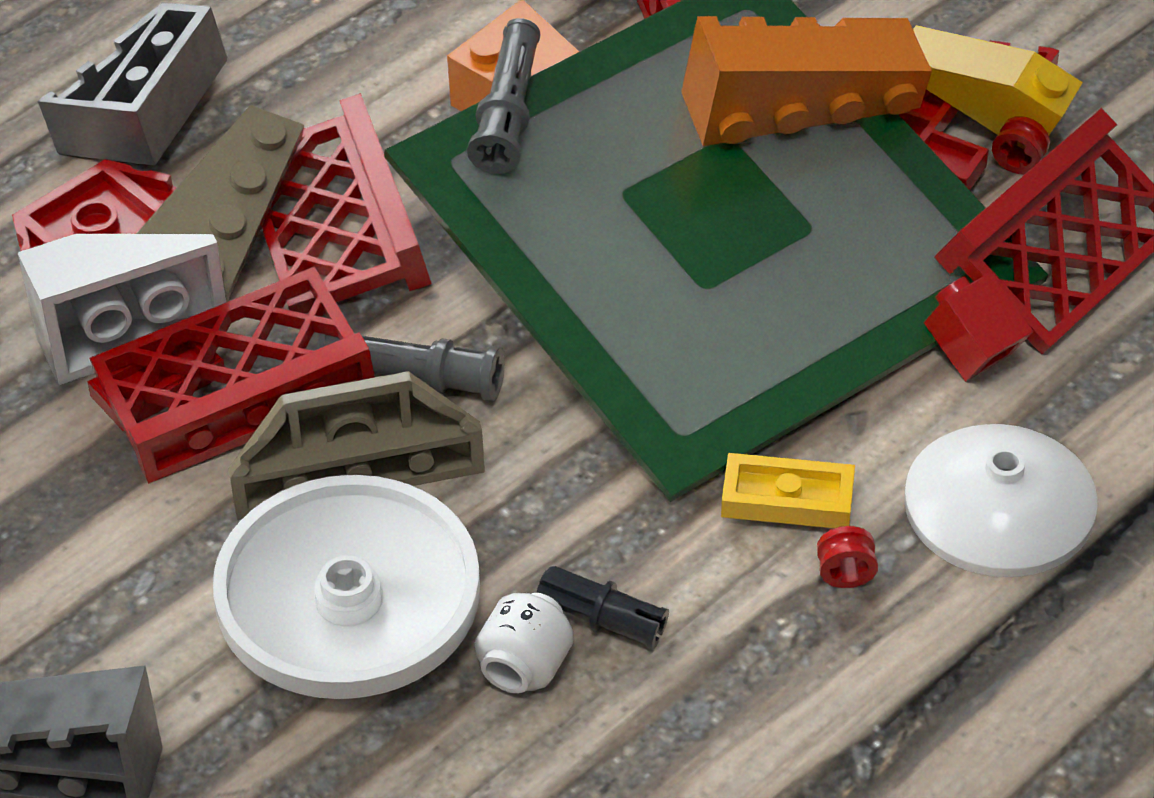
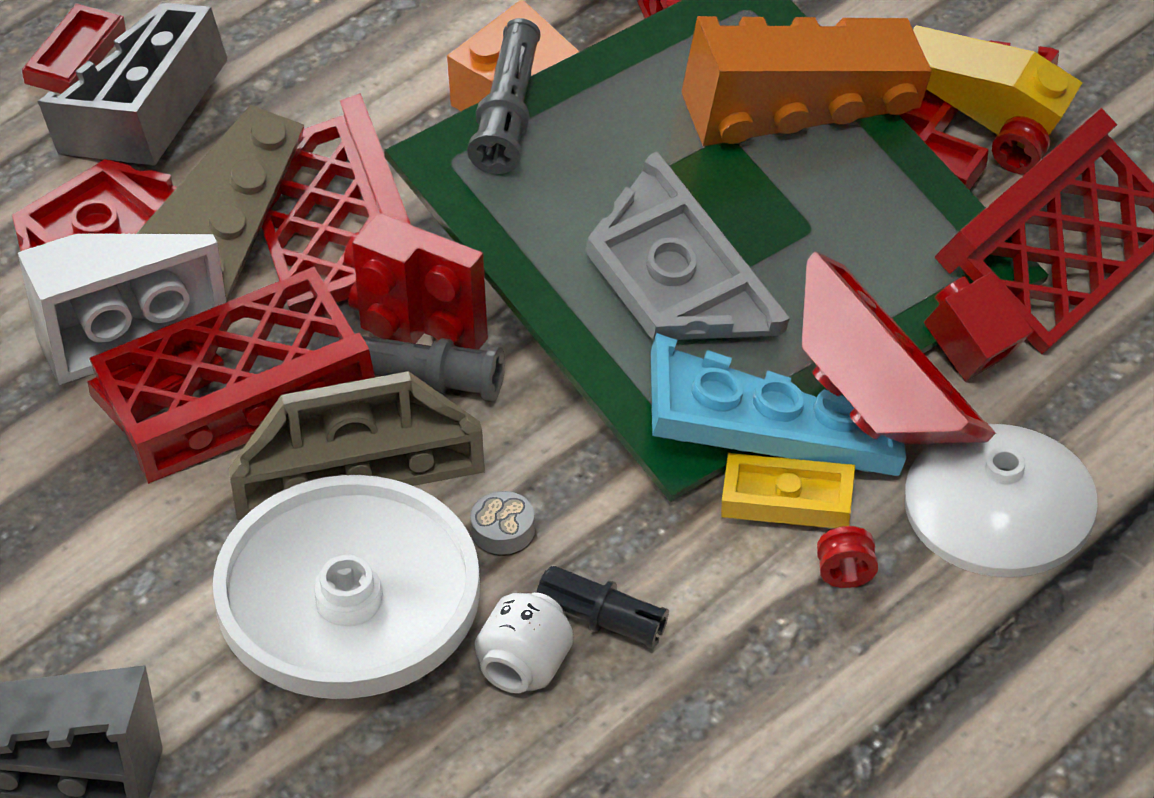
(79, 38): none -> red tile
(416, 284): none -> red plate
(502, 522): none -> light grey tile
(678, 265): none -> light grey wing
(769, 416): none -> medium azure wing
(878, 365): none -> wedge

